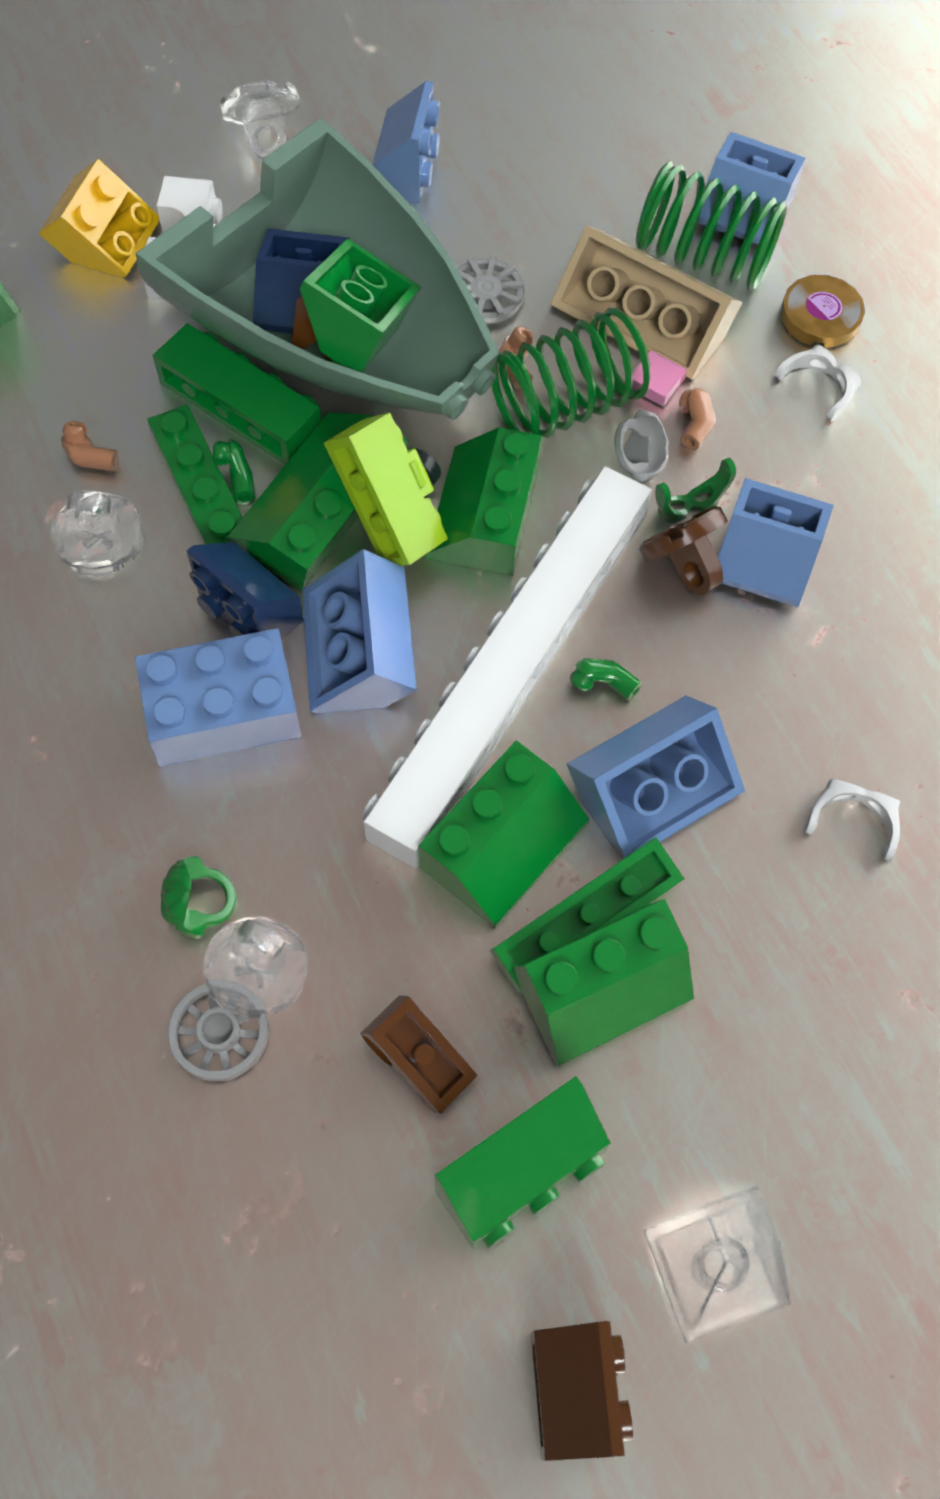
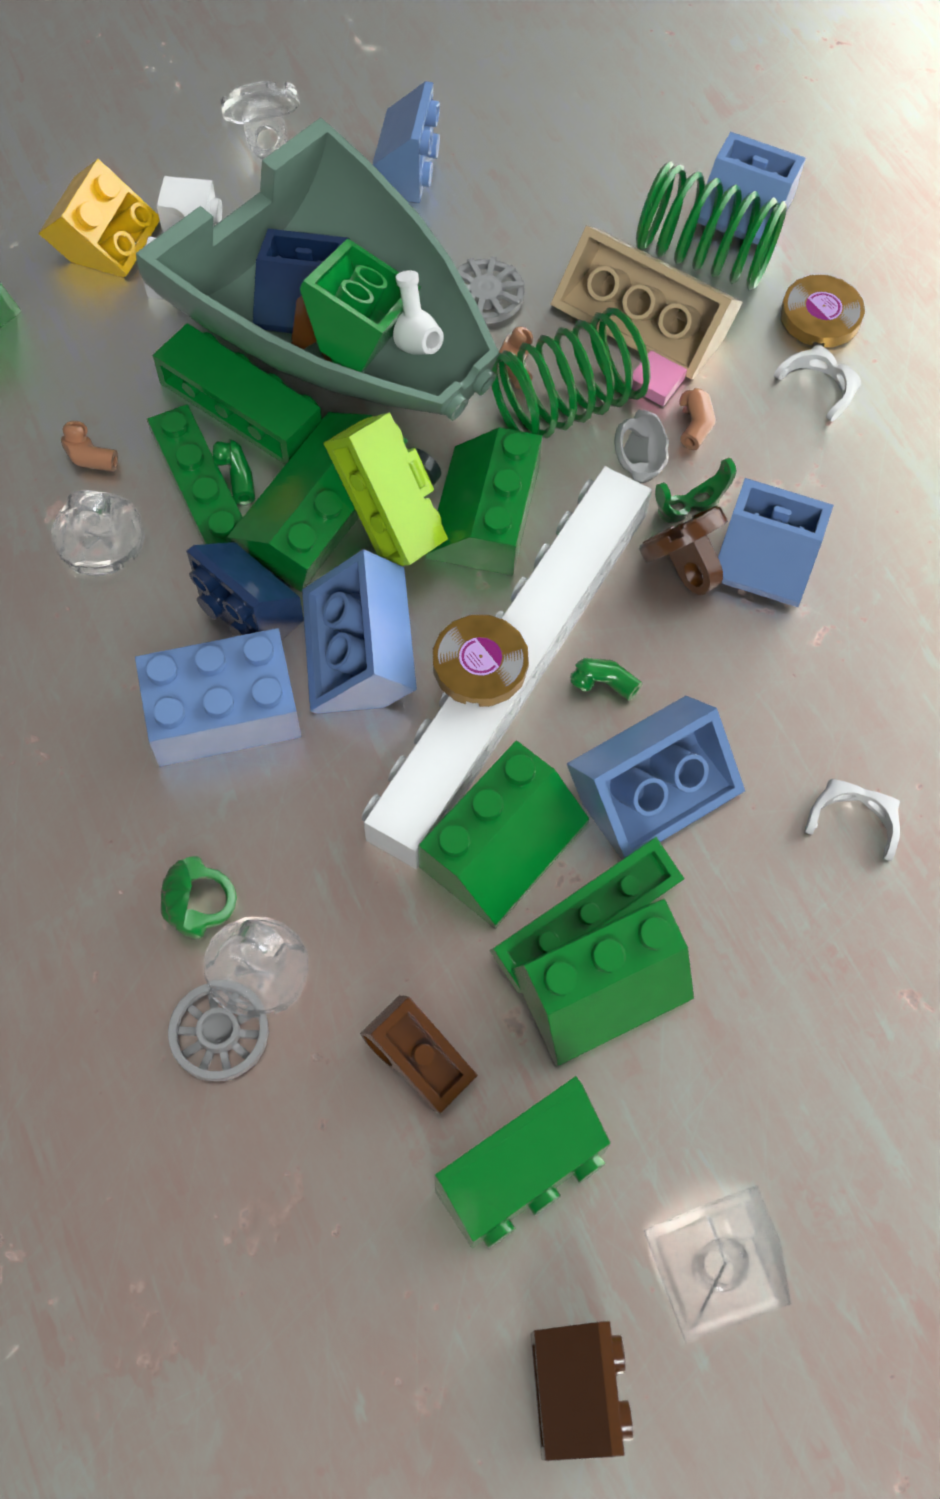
(415, 328): none -> white bar
(480, 660): none -> pearl gold tile

